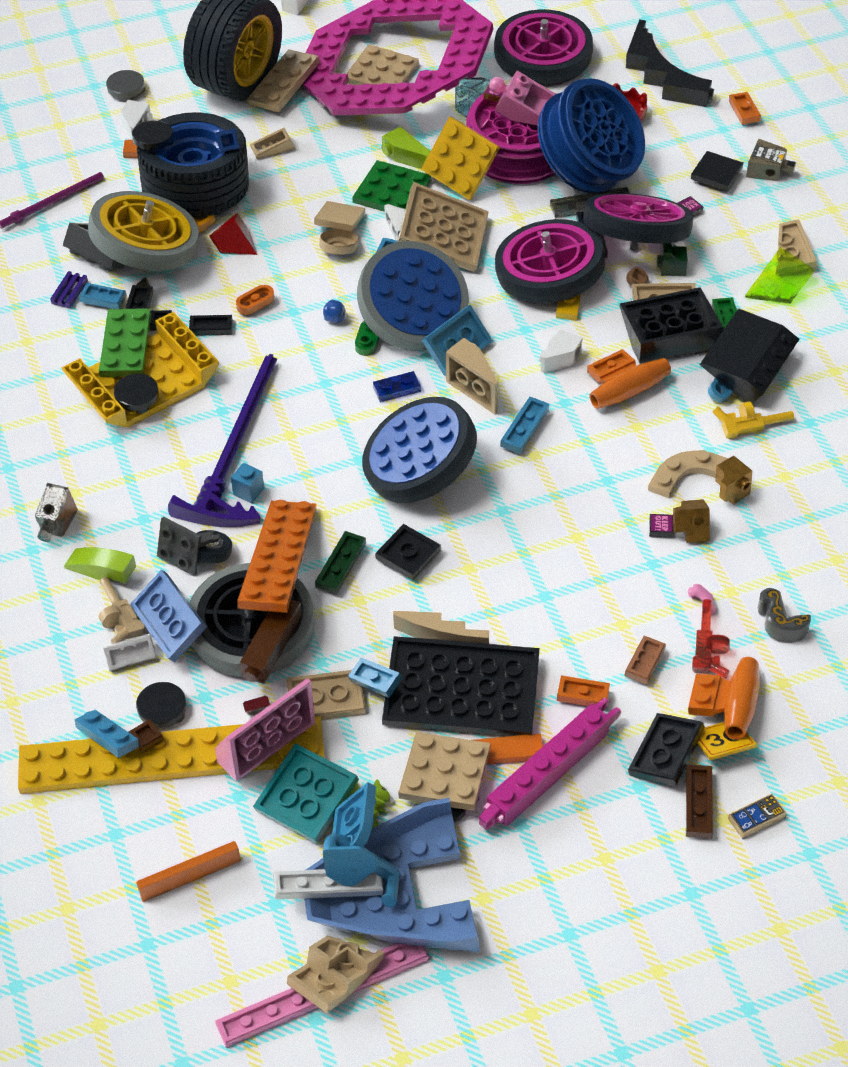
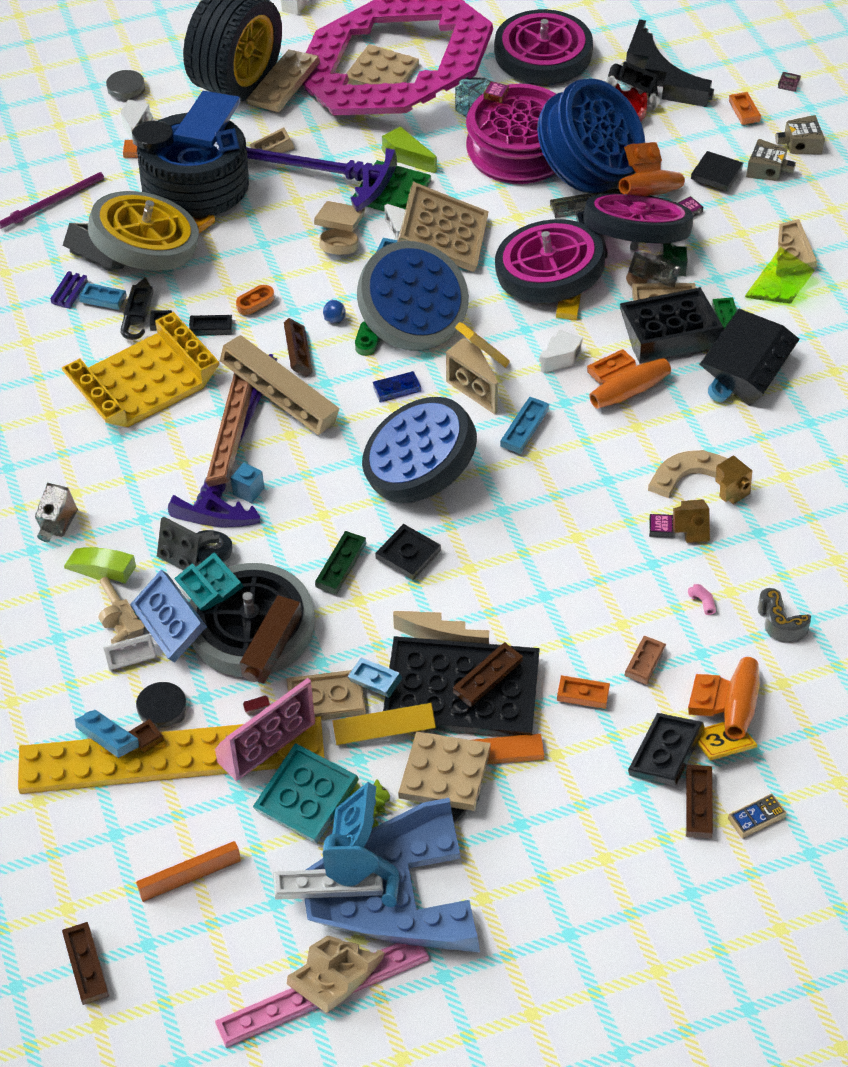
(85, 963): none -> reddish brown plate
(125, 342): bright green plate -> none
(136, 392): black tile -> none
(206, 116): none -> blue tile
(208, 582): none -> teal slope
(229, 432): none -> nougat tile
(233, 237): red slope -> none
(277, 556): orange plate -> none
(279, 384): none -> tan brick
(297, 347): none -> reddish brown plate
(364, 195): none -> dark purple piece
(384, 723): none -> yellow tile
(460, 158): yellow plate -> none
(462, 325): dark azure plate -> none
(482, 344): none -> yellow tile
(487, 674): none -> reddish brown plate
(521, 98): bright pink slope -> none
(548, 765): dark pink hinge -> none
(636, 77): none -> black torso
(649, 177): none -> orange plate
(654, 268): none -> clear smoke brick
(707, 644): clear red piece -> none
(748, 420): yellow piece -> none
(789, 81): none -> clear smoke tile
(802, 136): none -> dark tan torso

